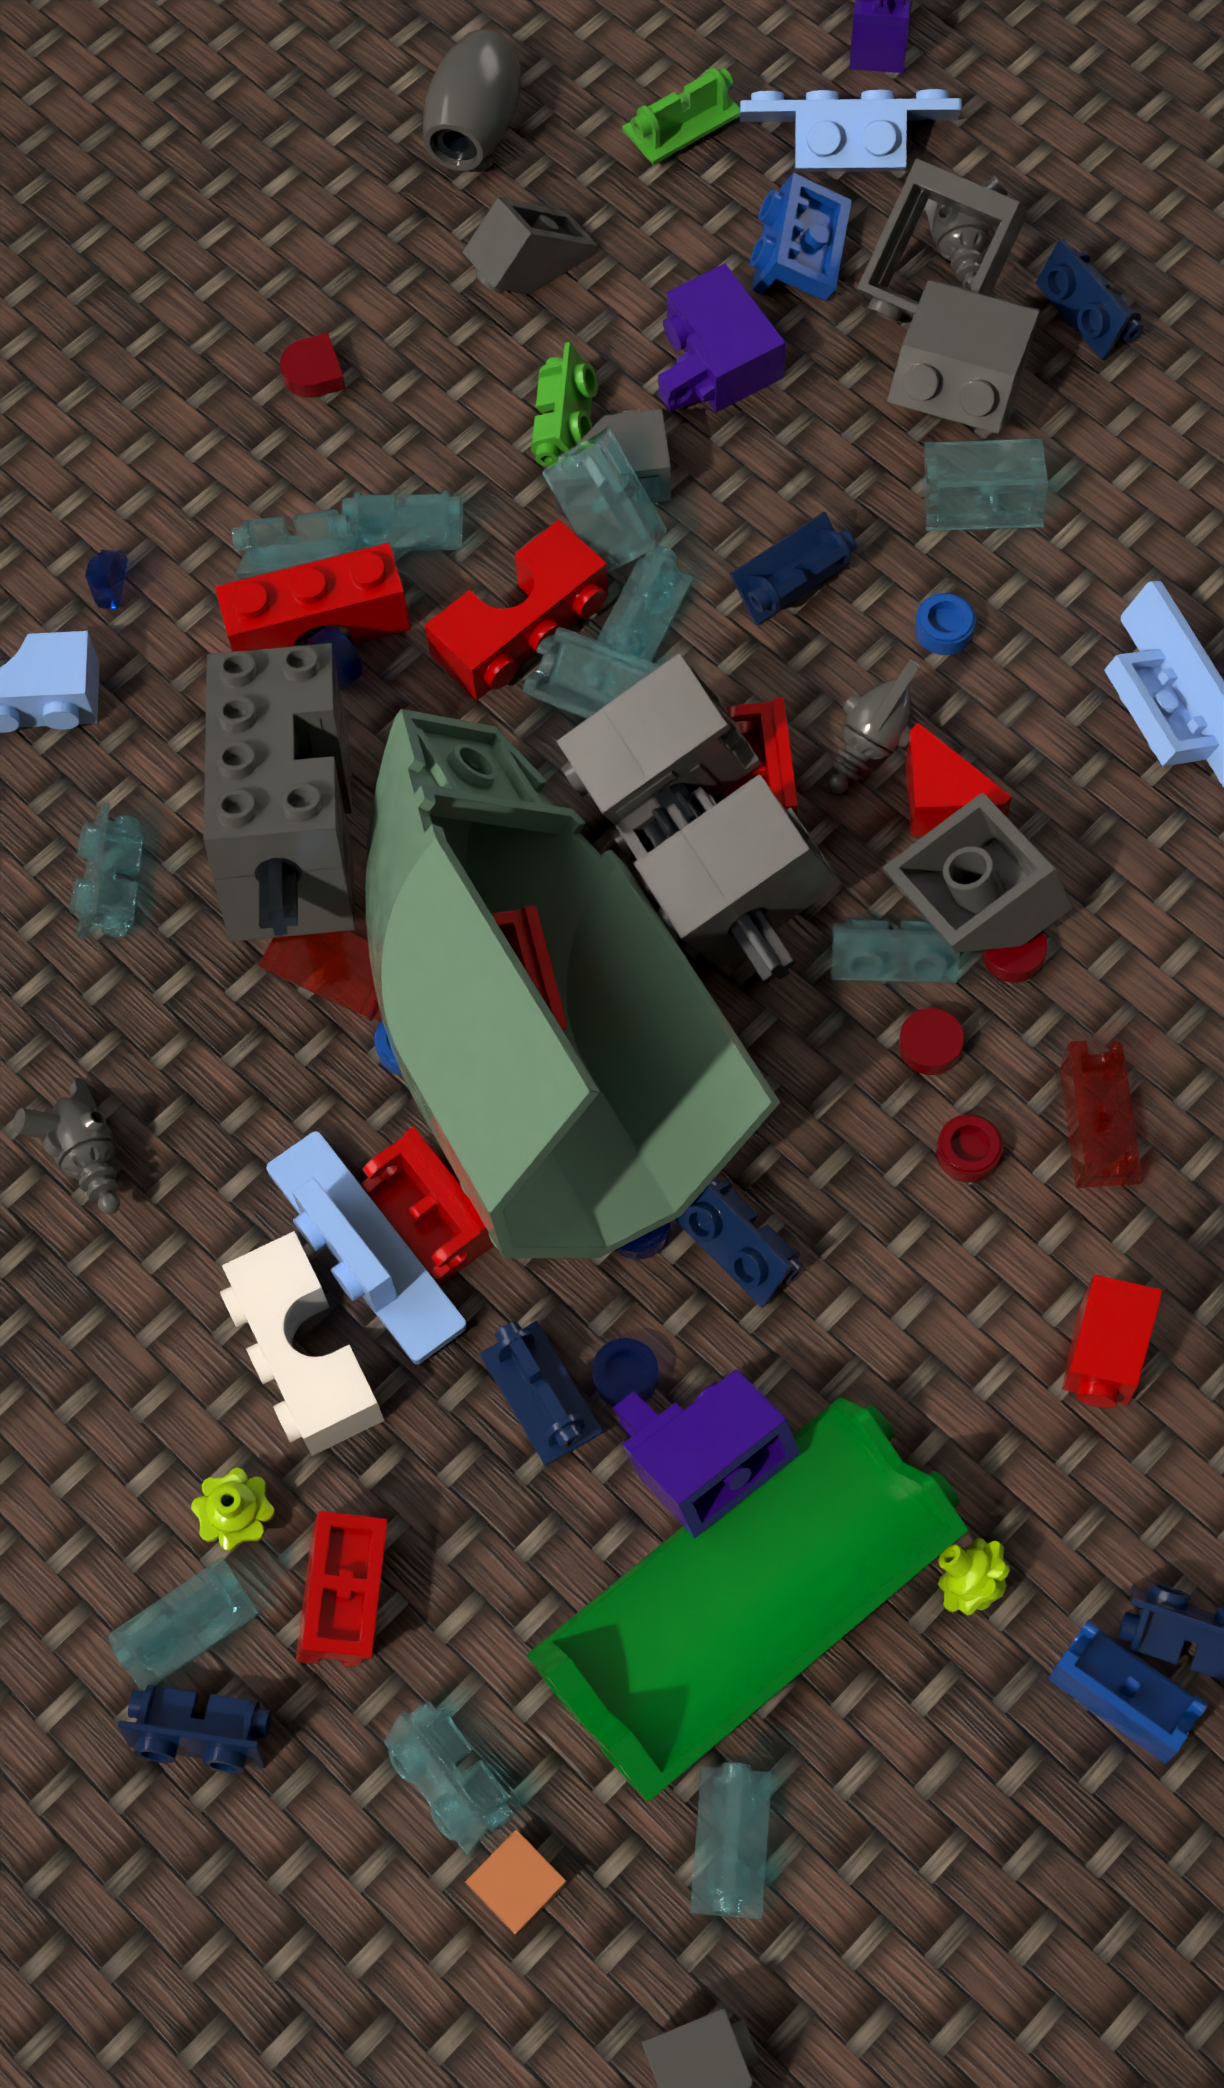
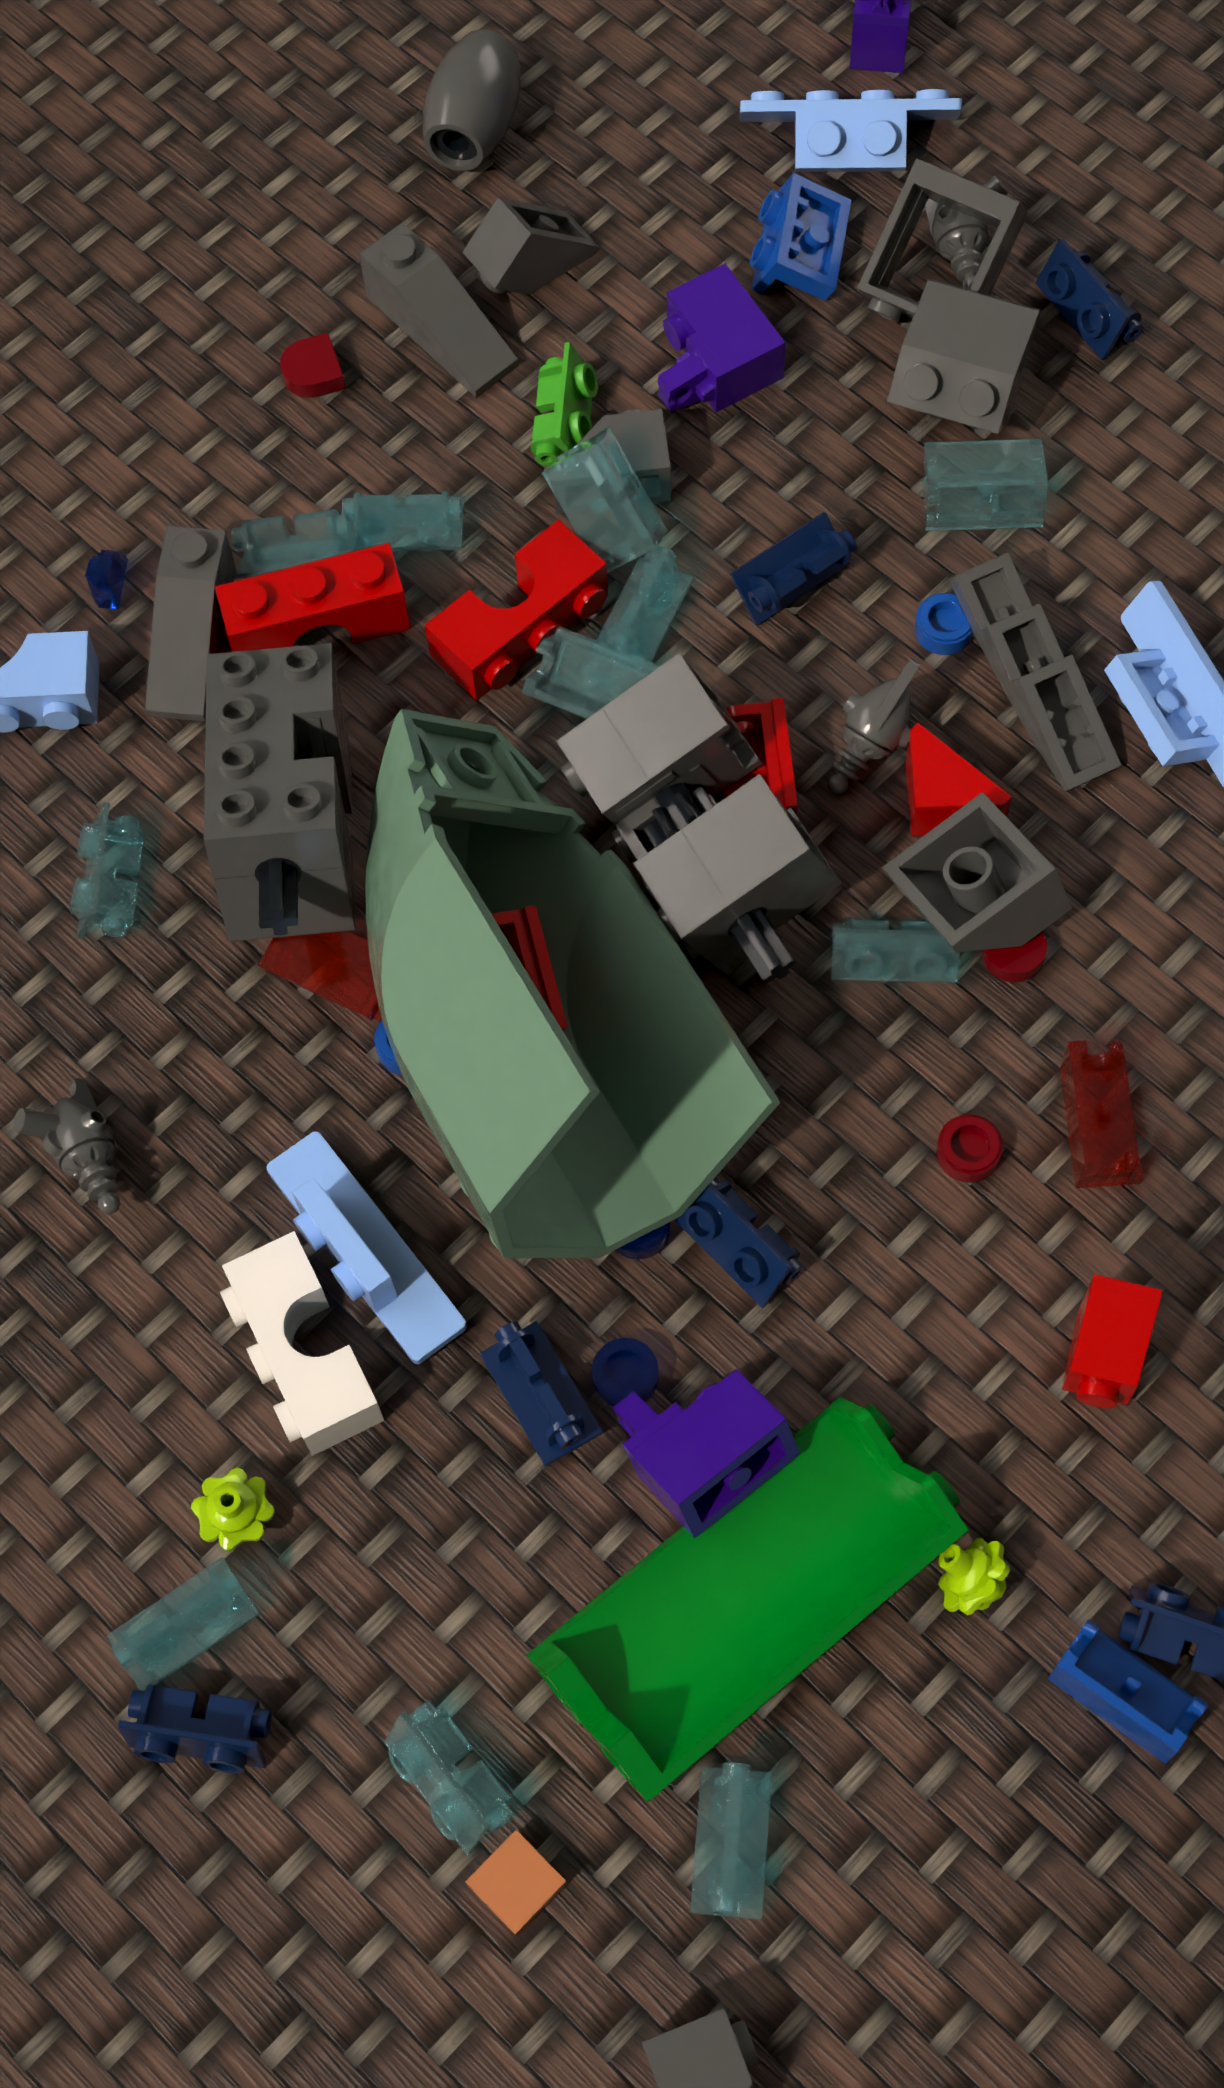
(186, 620): none -> dark grey slope
(341, 1588): red hinge -> none
(345, 656): clear blue tile -> none
(426, 1206): red hinge -> none
(434, 309): none -> dark grey slope
(684, 117): bright green hinge -> none
(931, 1041): dark red tile -> none
(1034, 674): none -> dark grey slope

